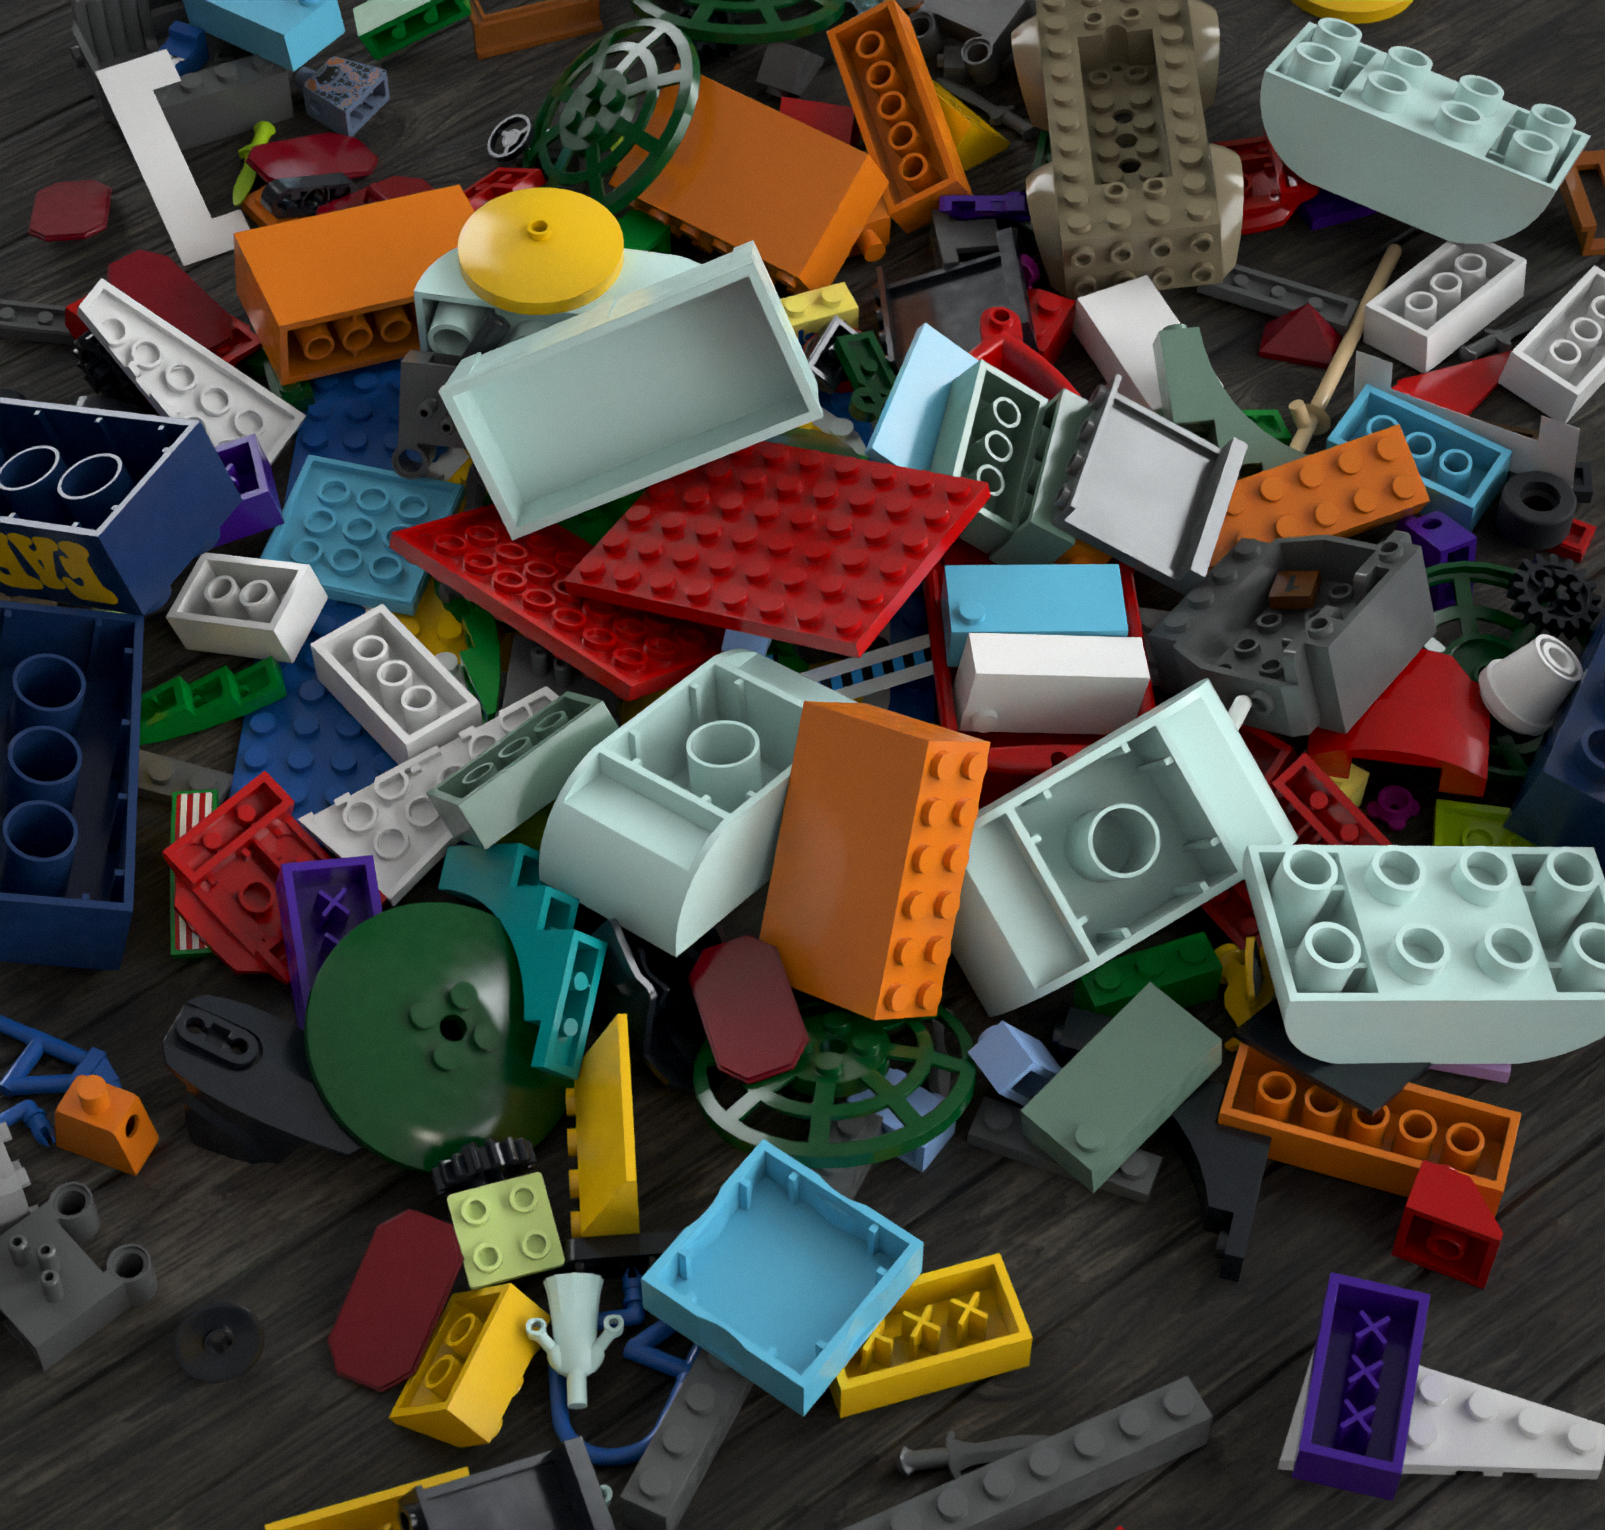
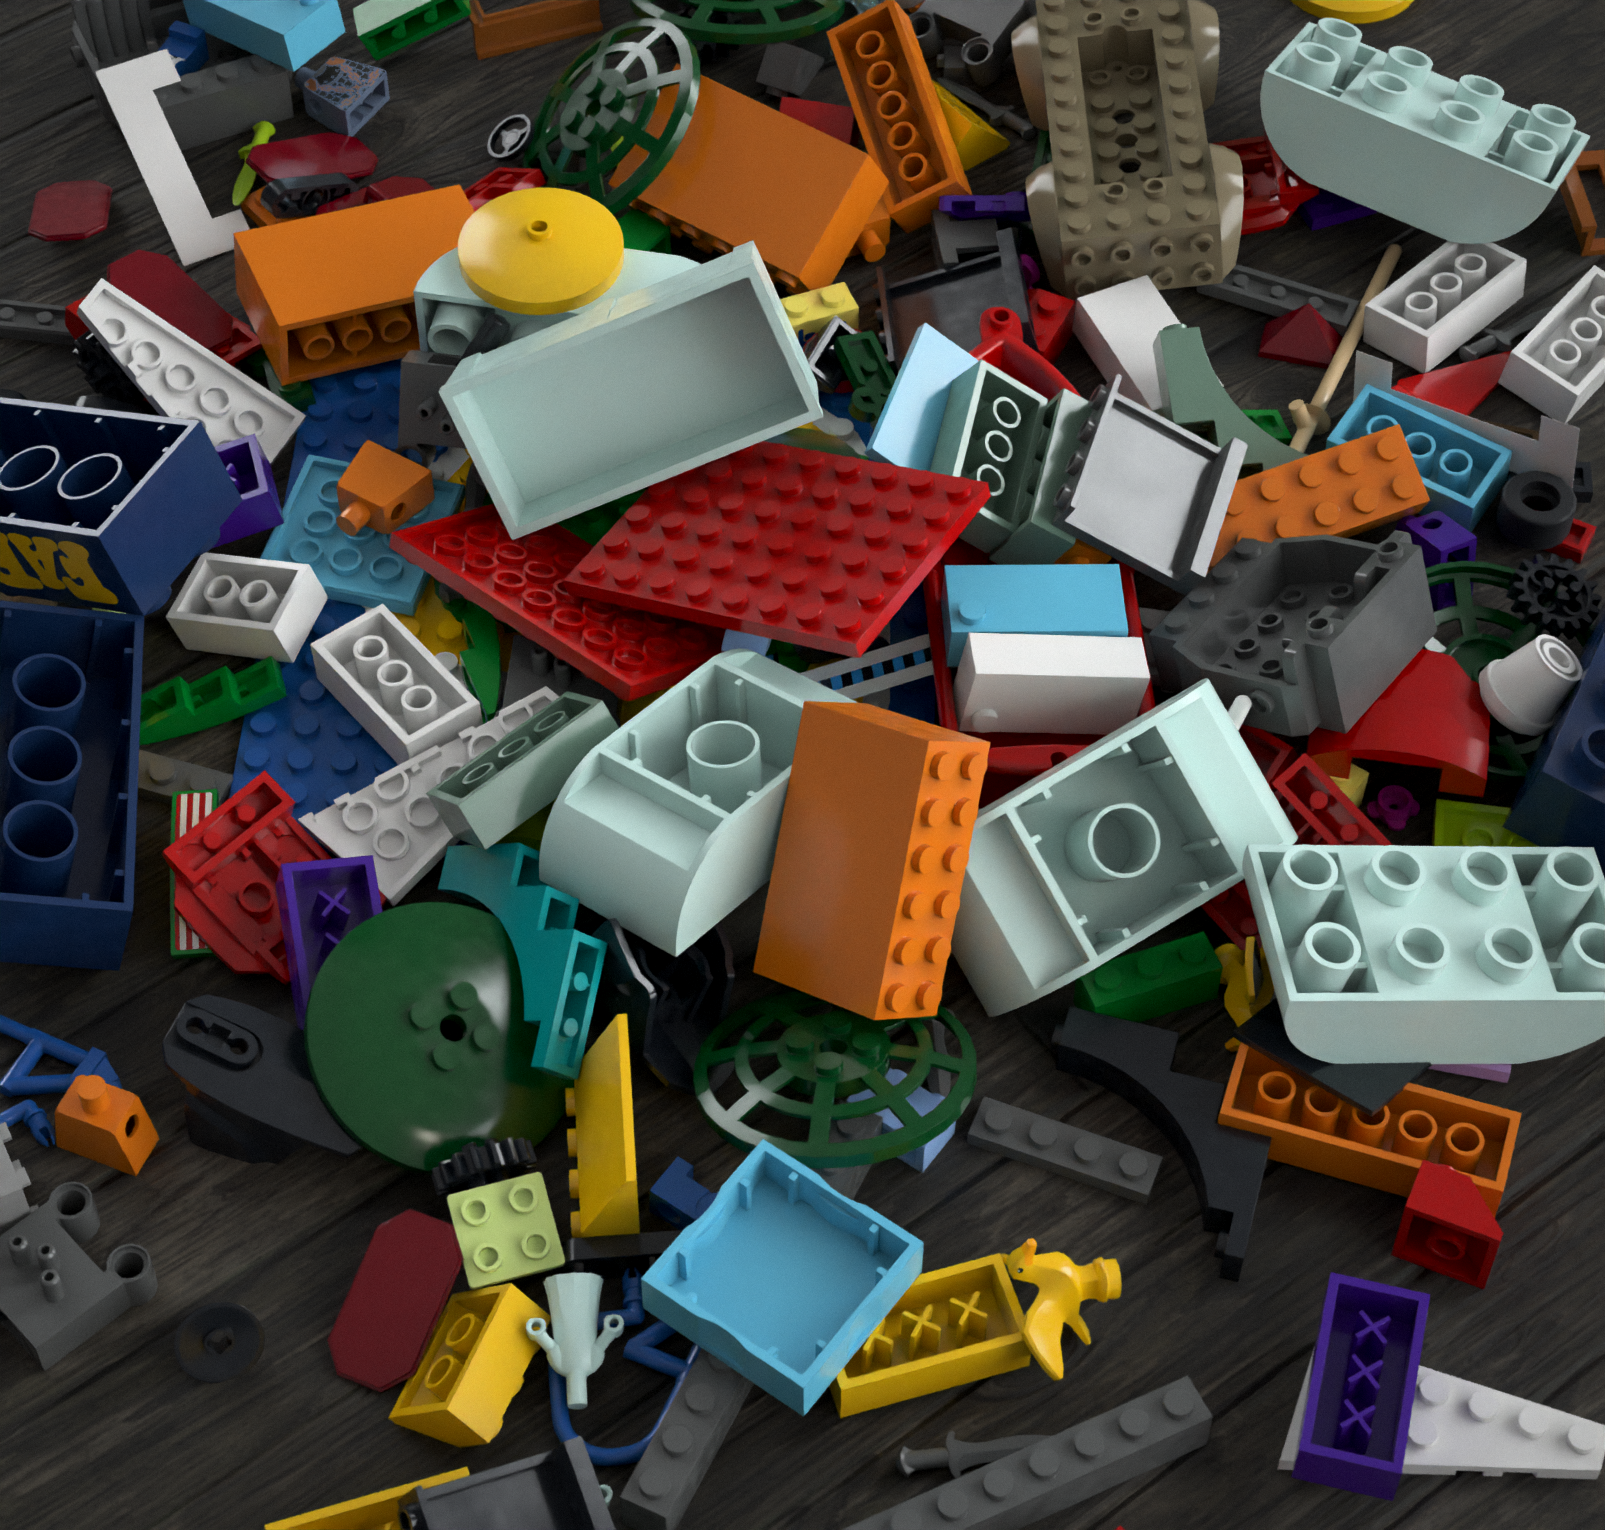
(381, 490): none -> orange torso
(678, 1197): none -> blue leg
(748, 1009): dark red shield -> none
(1014, 1062): light blue piece -> none
(1059, 1298): none -> yellow animal
(1121, 1087): sand green brick -> none
(1295, 589): reddish brown tile -> none

